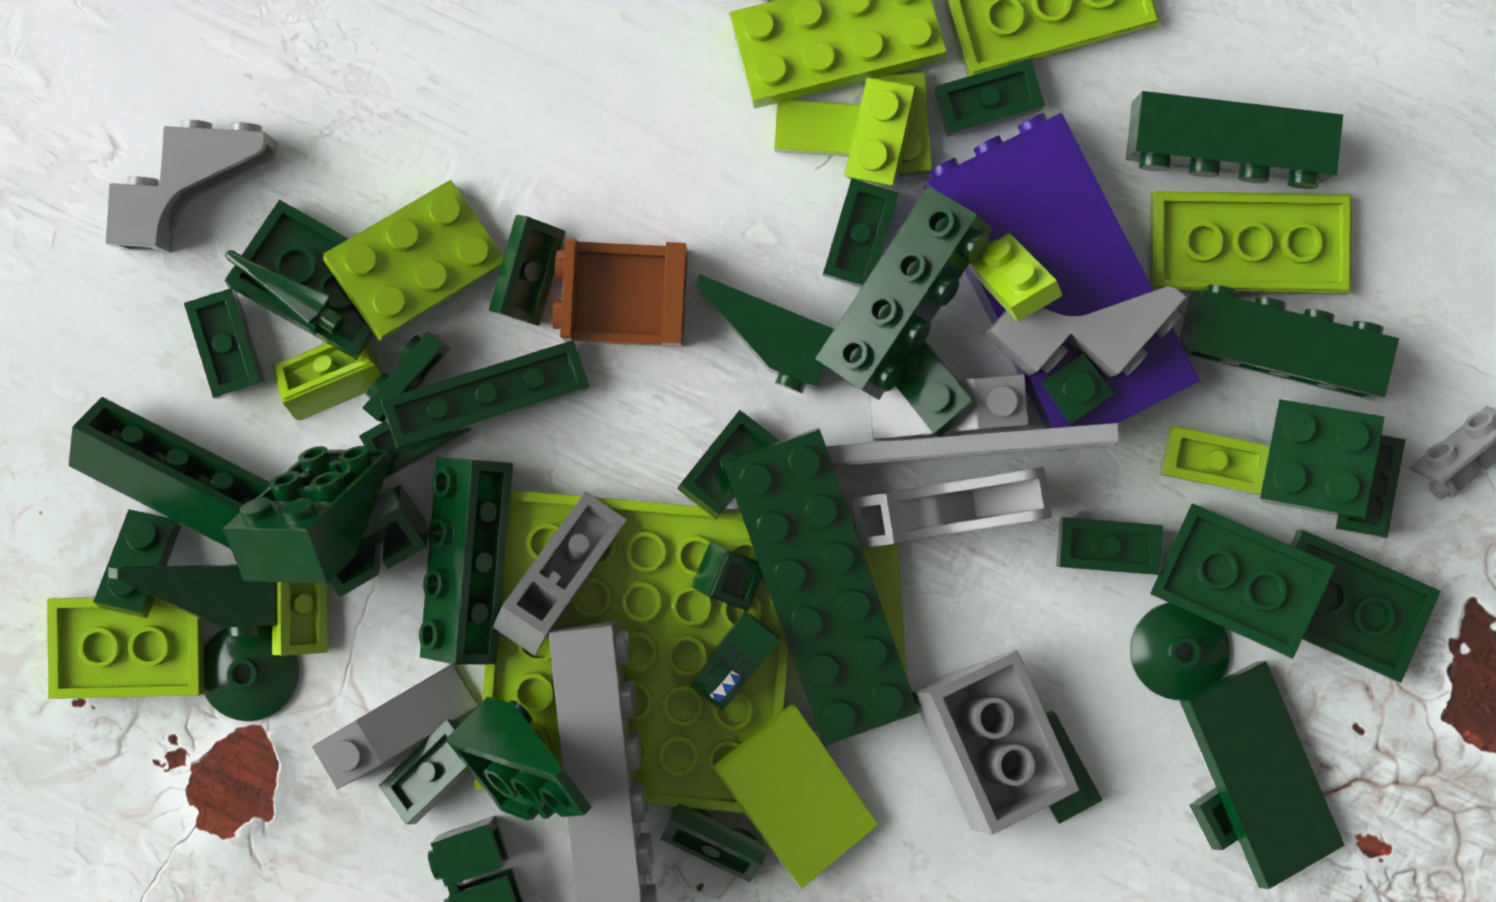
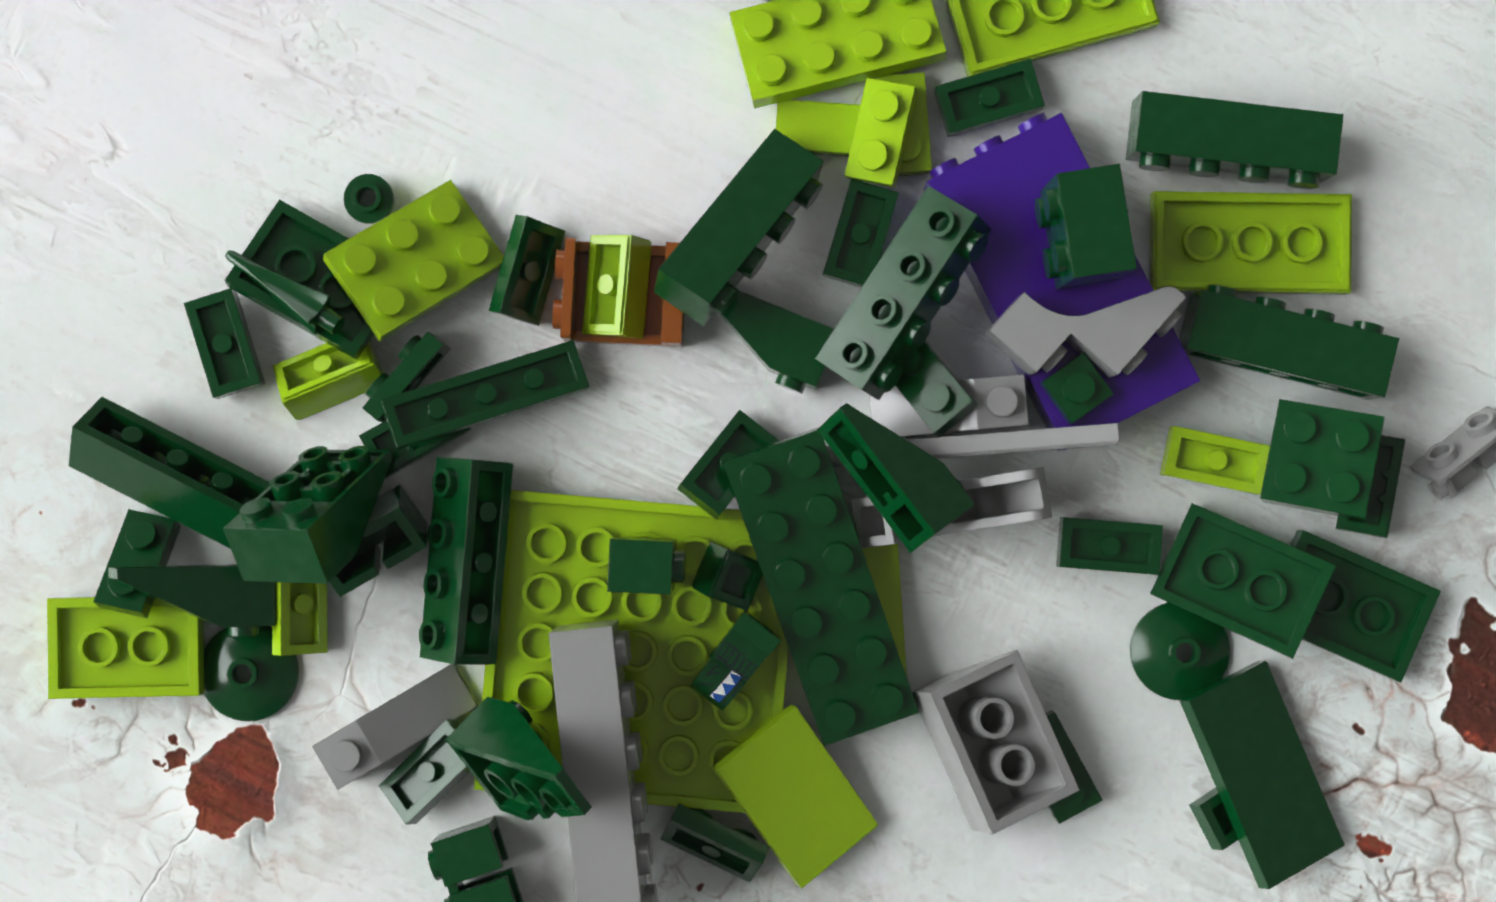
(192, 163): light grey arch -> none
(382, 206): none -> dark green plate
(558, 574): light grey slope -> none
(617, 286): none -> lime slope
(645, 565): none -> dark green piece
(739, 228): none -> dark green brick
(900, 479): none -> dark green slope
(1015, 278): lime plate -> none
(1086, 227): none -> dark green brick

